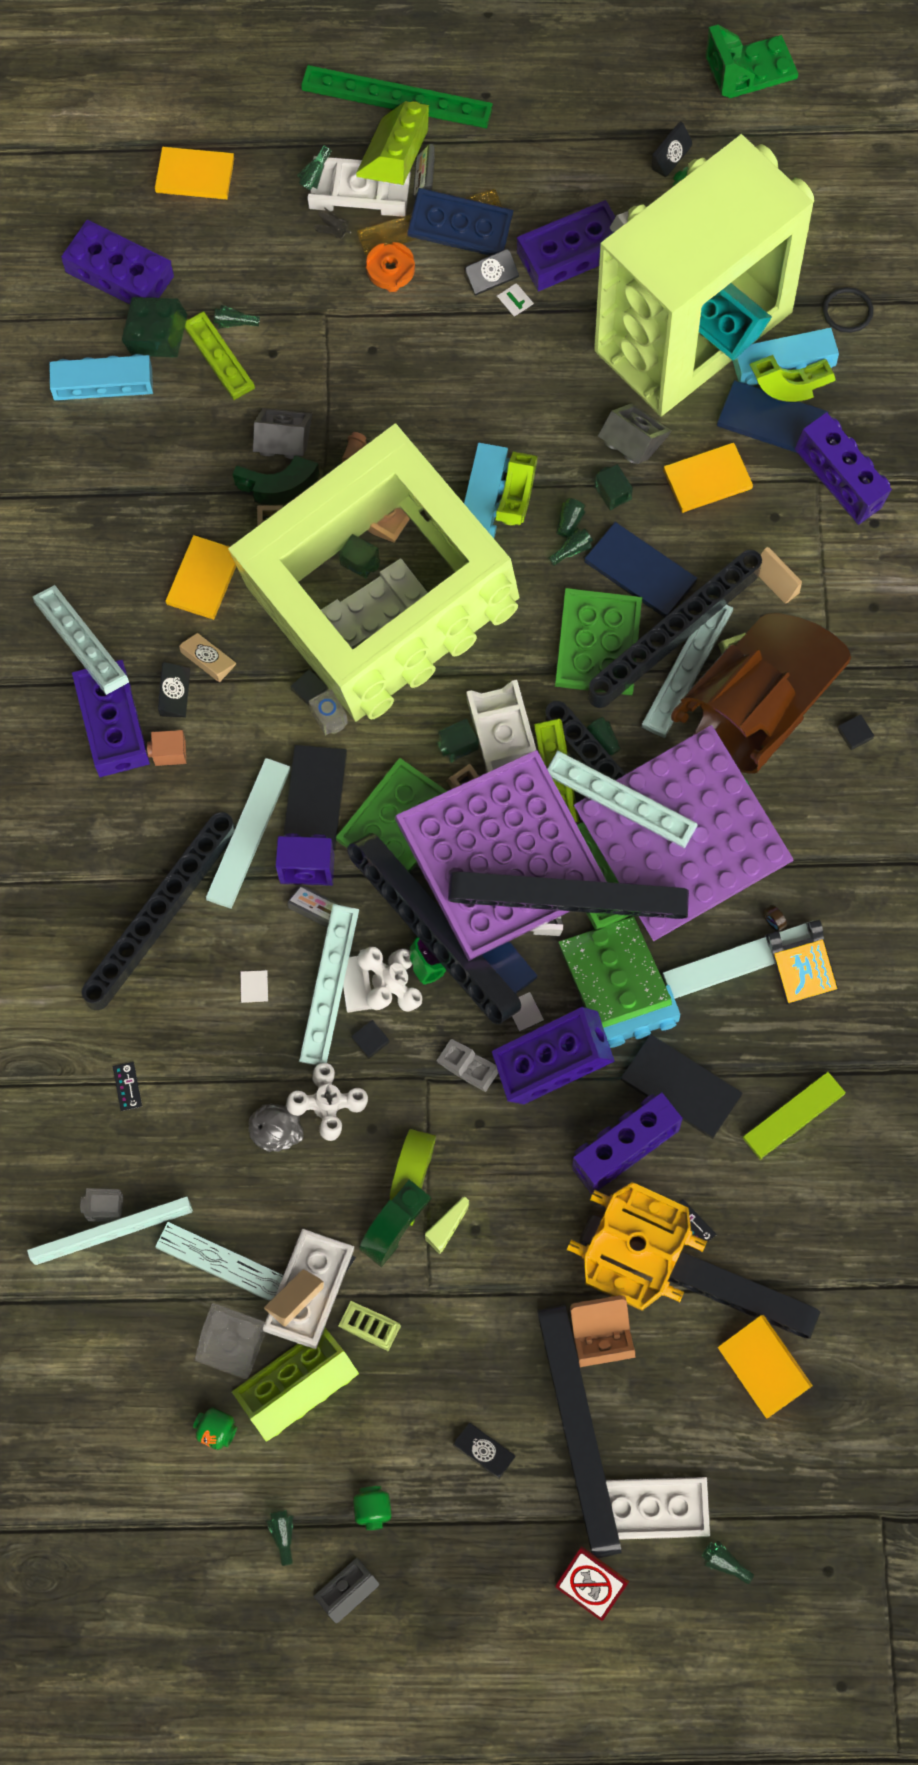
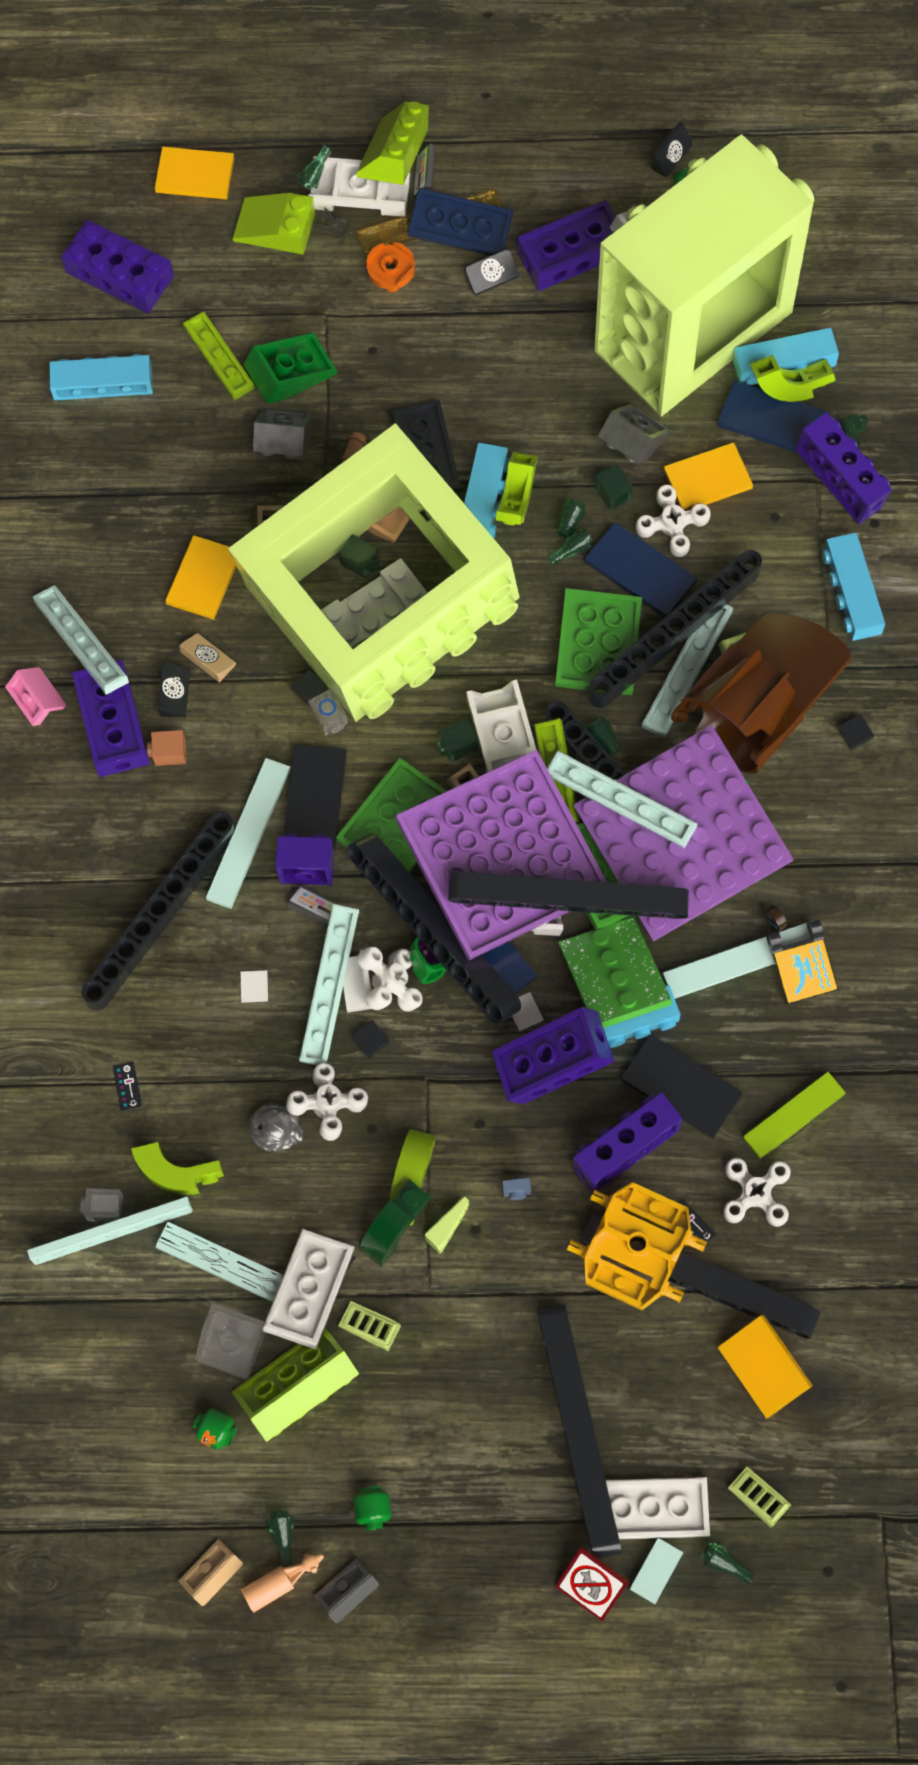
(34, 694): none -> bright pink panel
(154, 327): clear green brick -> none
(171, 1177): none -> lime arch
(210, 1572): none -> tan slope
(229, 317): clear green cone -> none
(276, 222): none -> lime slope
(278, 487): dark green arch -> none
(278, 1582): none -> light nougat wheel
(288, 366): none -> green slope
(294, 1297): tan slope -> none
(392, 95): green plate -> none
(428, 432): none -> black tile
(468, 1065): light grey slope -> none
(484, 1451): black slope -> none
(515, 299): white sticker -> none
(516, 1188): none -> sand blue plate
(602, 1331): medium nougat bracket -> none
(656, 1571): none -> light aqua tile
(677, 515): none -> white gear
(732, 321): teal slope -> none
(747, 67): green bracket -> none
(749, 1183): none -> white gear
(771, 1519): none -> yellowish green slope
(779, 576): tan slope -> none
(847, 329): black piece -> none
(853, 586): none -> medium azure brick
(854, 424): none -> clear green bracket

